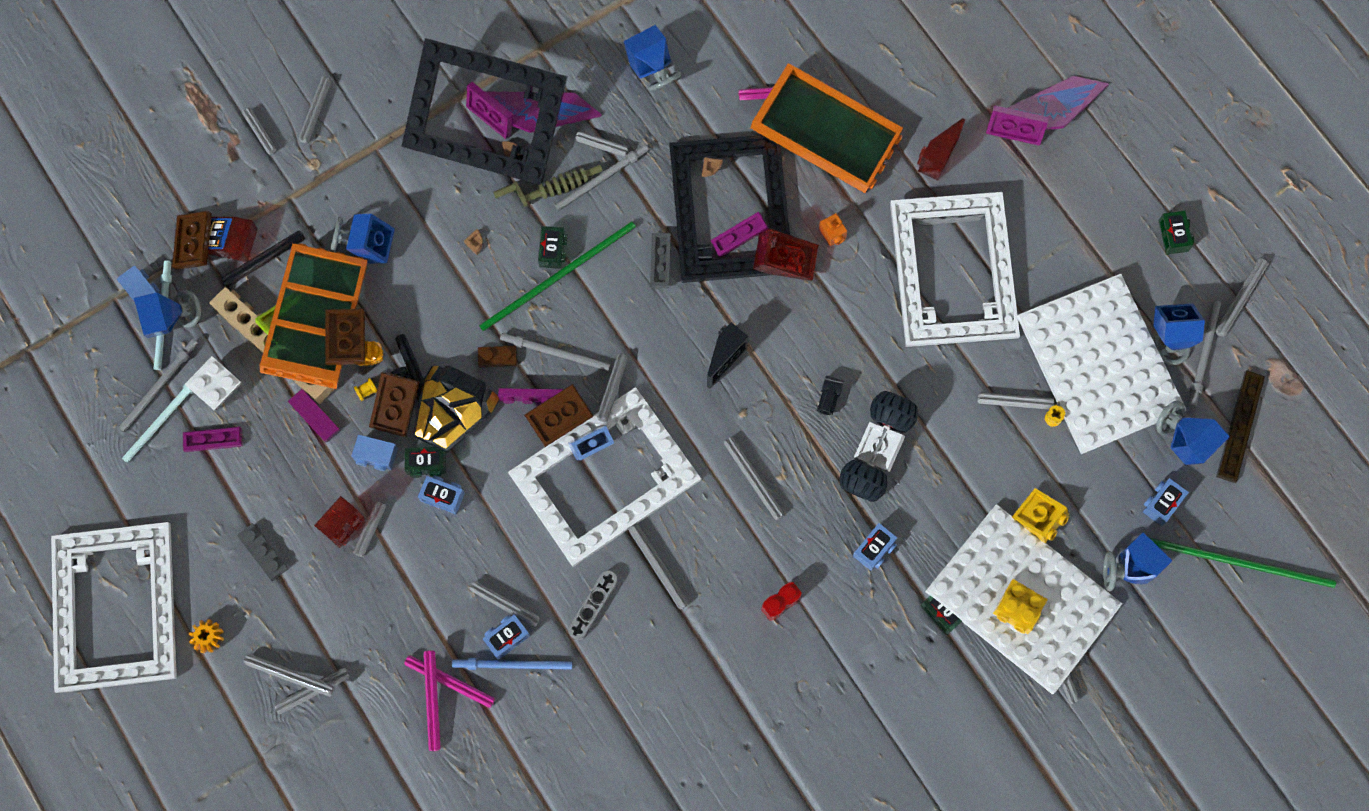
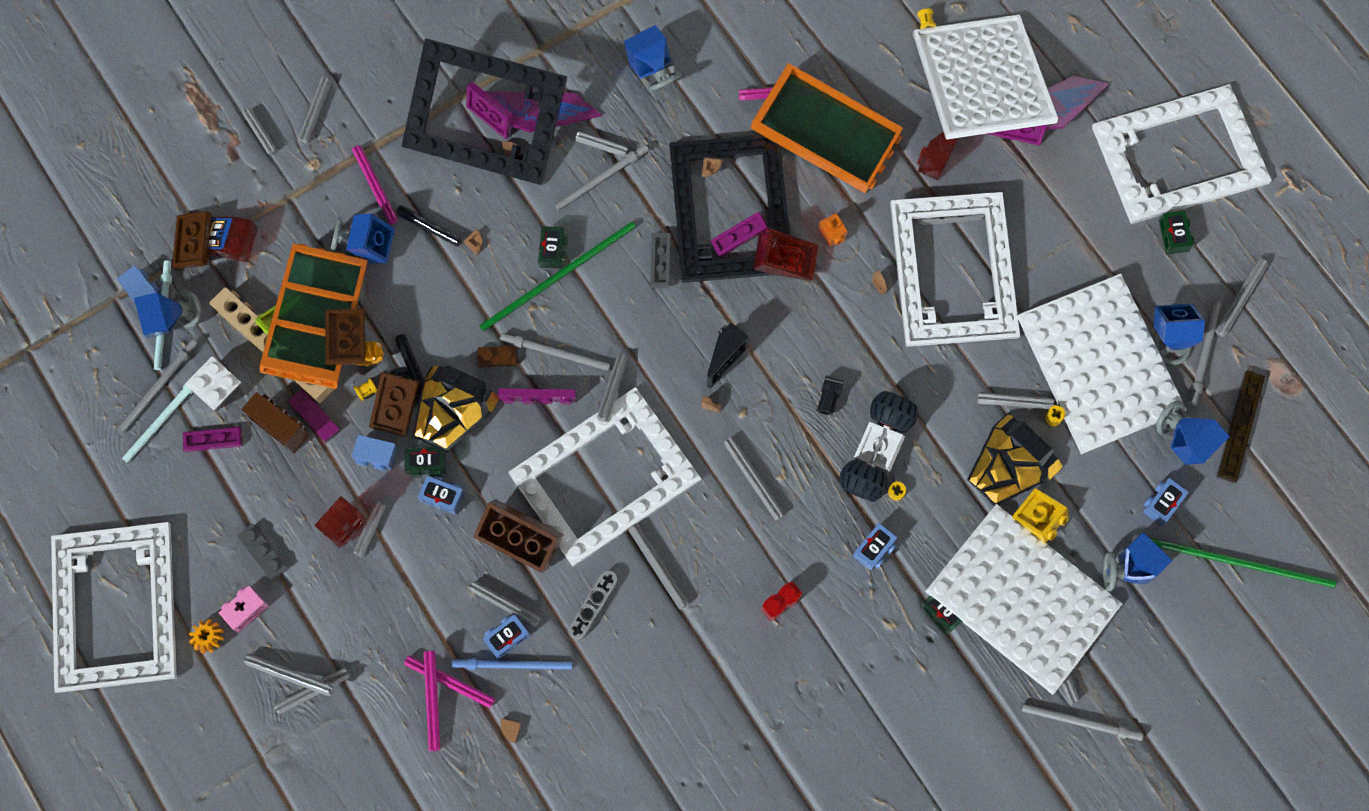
(253, 607): none -> bright pink brick
(262, 258): black axle -> none
(275, 421): none -> reddish brown brick
(374, 184): none -> dark pink axle
(428, 225): none -> black axle
(510, 729): none -> medium nougat tile
(518, 535): none -> reddish brown brick
(555, 186): olive piece -> none
(559, 415): reddish brown tile -> none
(591, 442): medium blue brick -> none
(707, 404): none -> medium nougat tile
(879, 282): none -> medium nougat tile
(891, 492): none -> yellow bush
(921, 14): none -> yellow bush
(984, 77): none -> white plate
(1012, 462): none -> wedge
(1020, 607): yellow plate -> none
(1120, 731): none -> light grey bar
(1135, 198): none -> white plate

